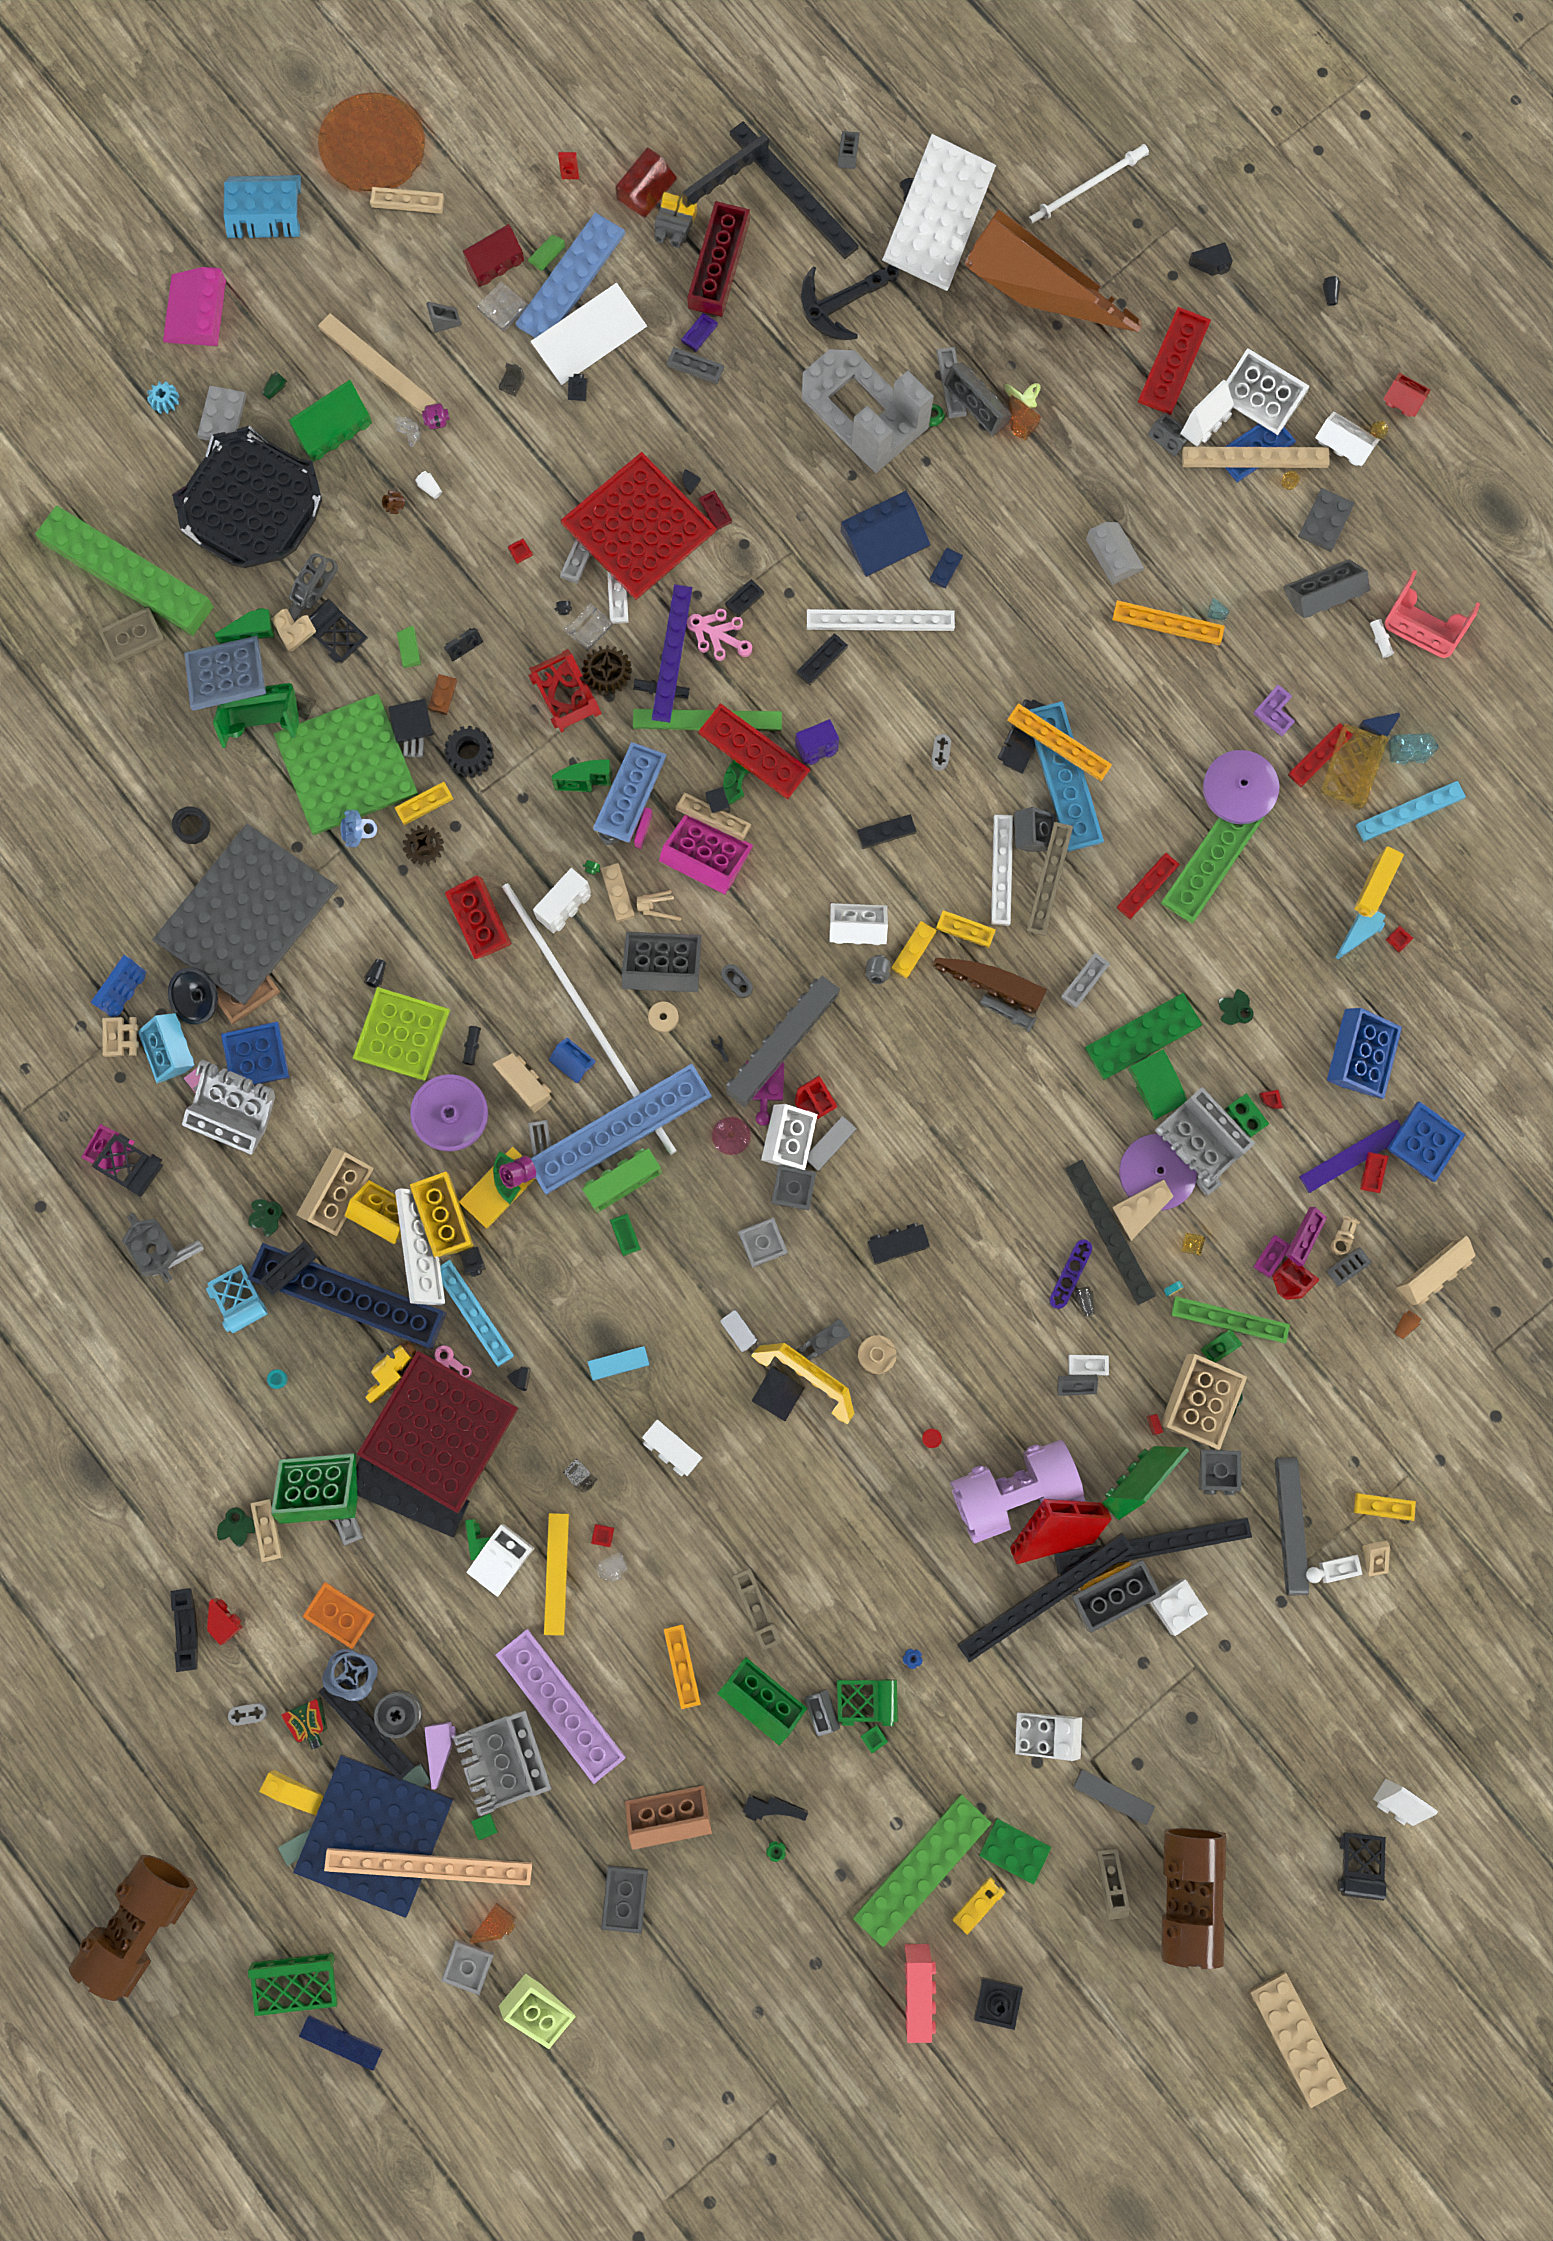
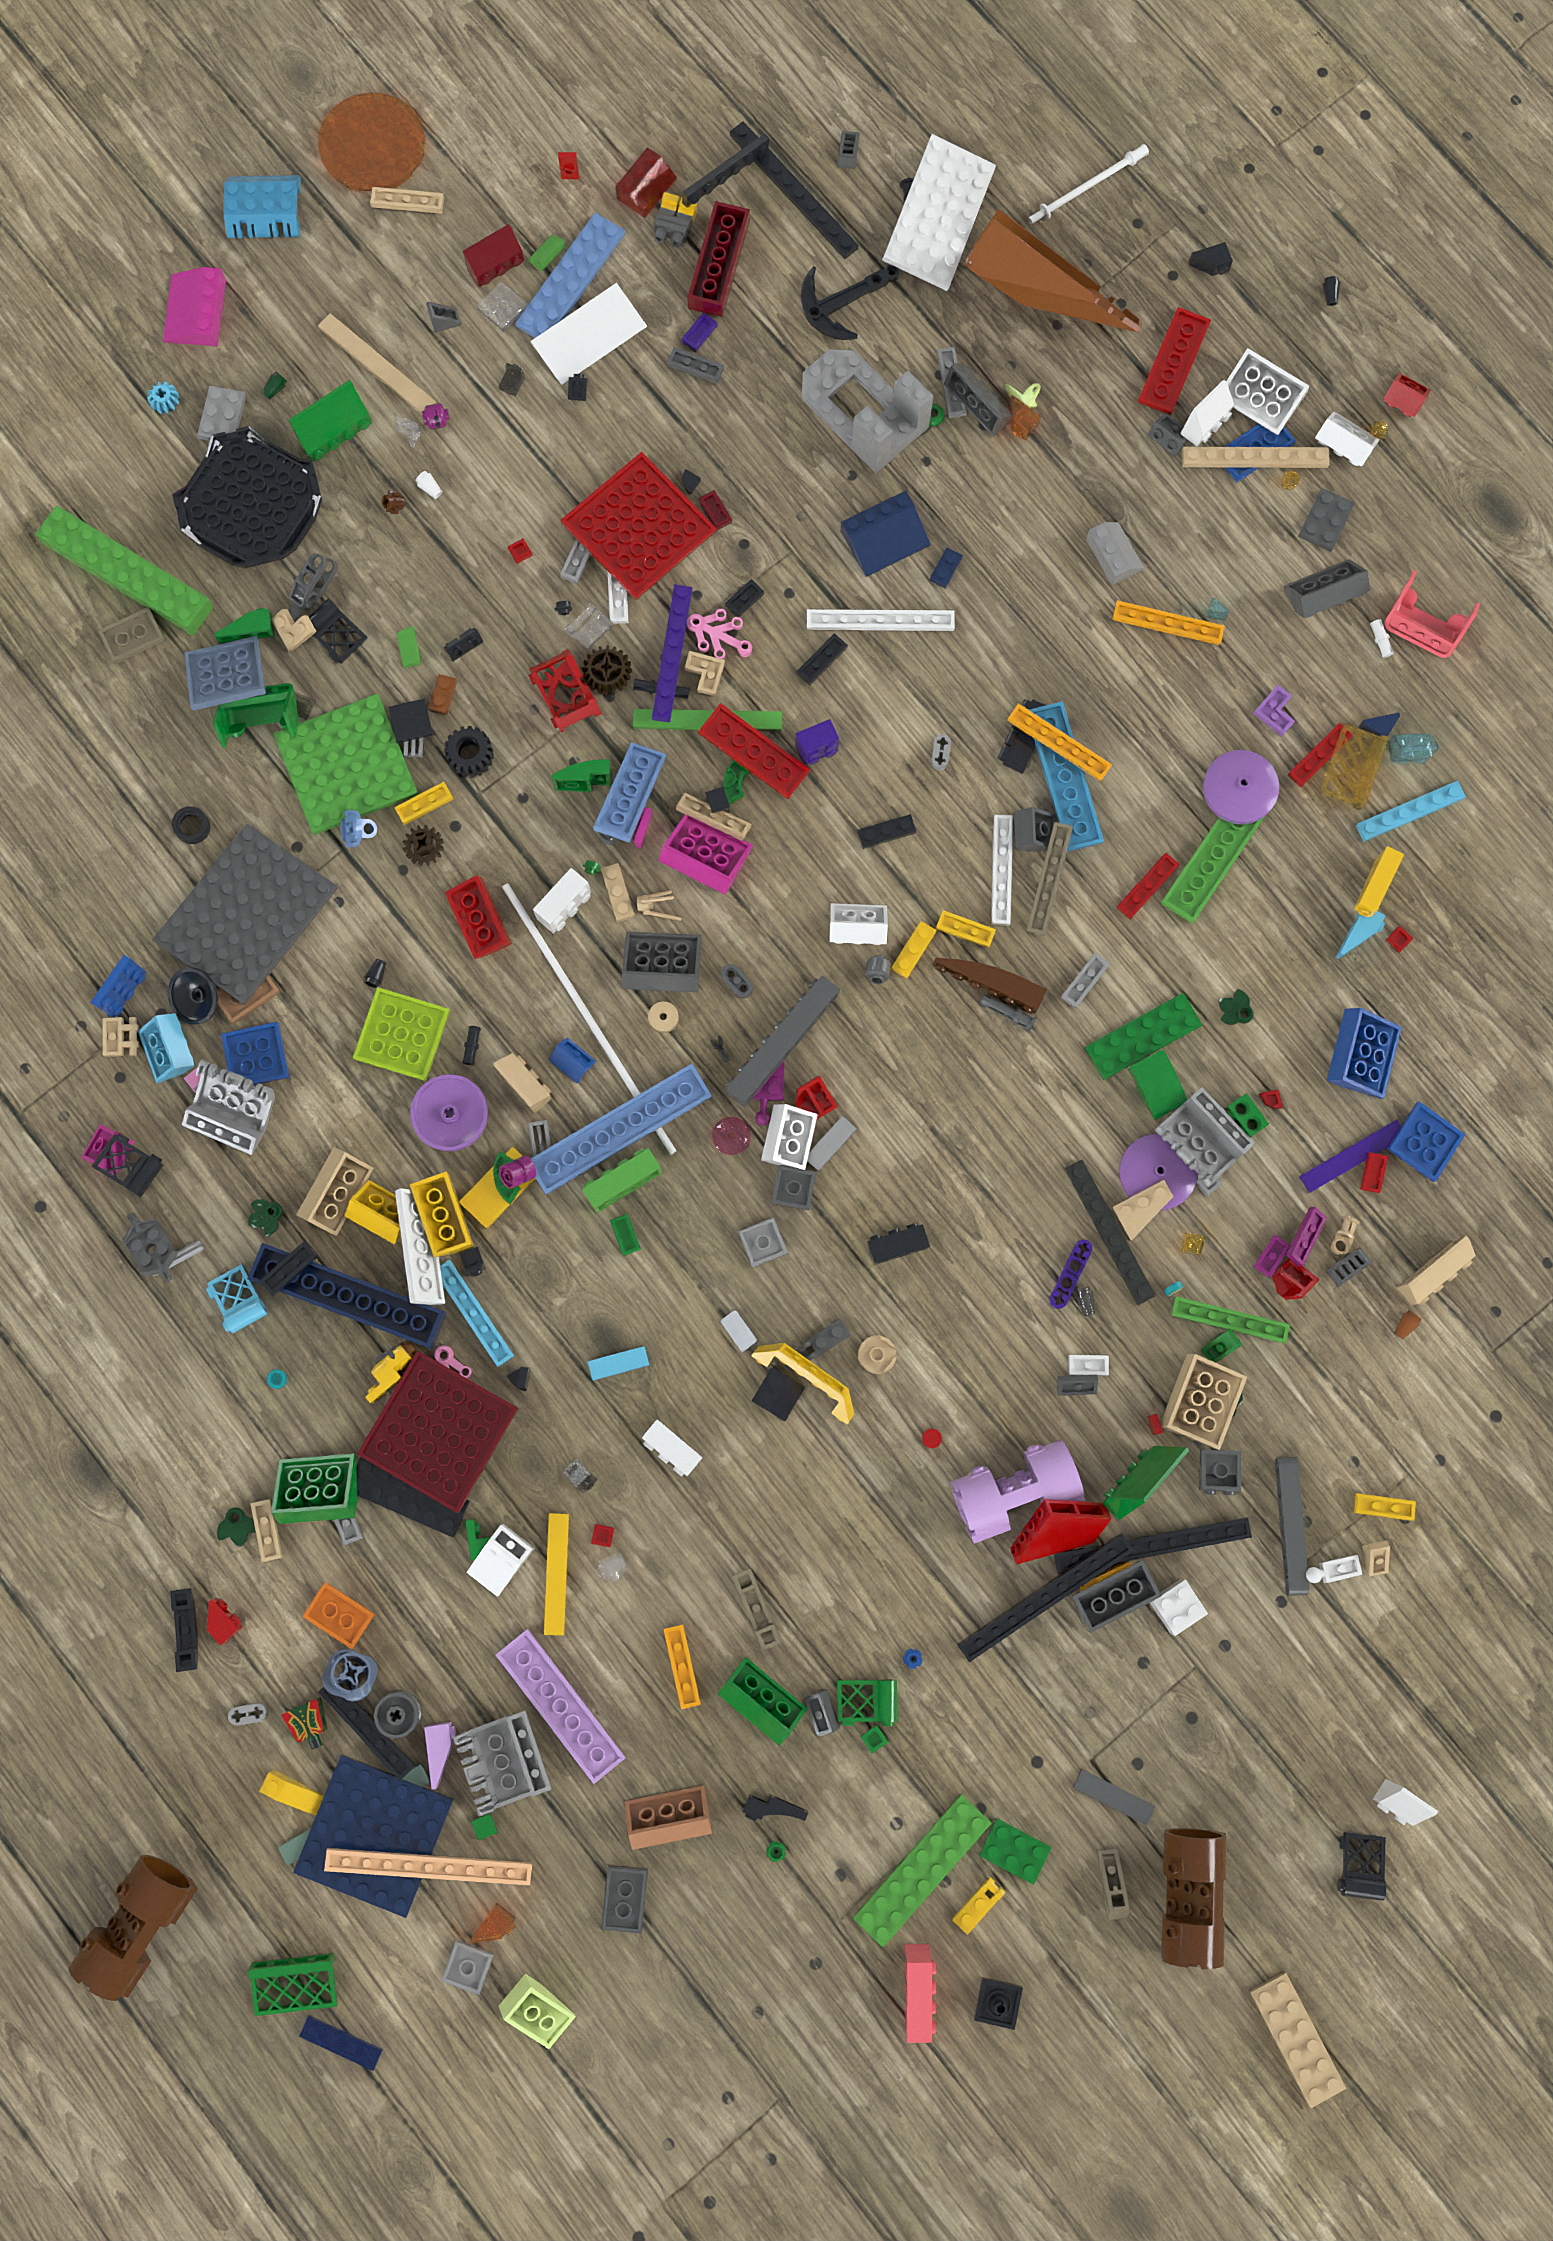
(709, 669): none -> tan plate
(1049, 1736): white slope -> none

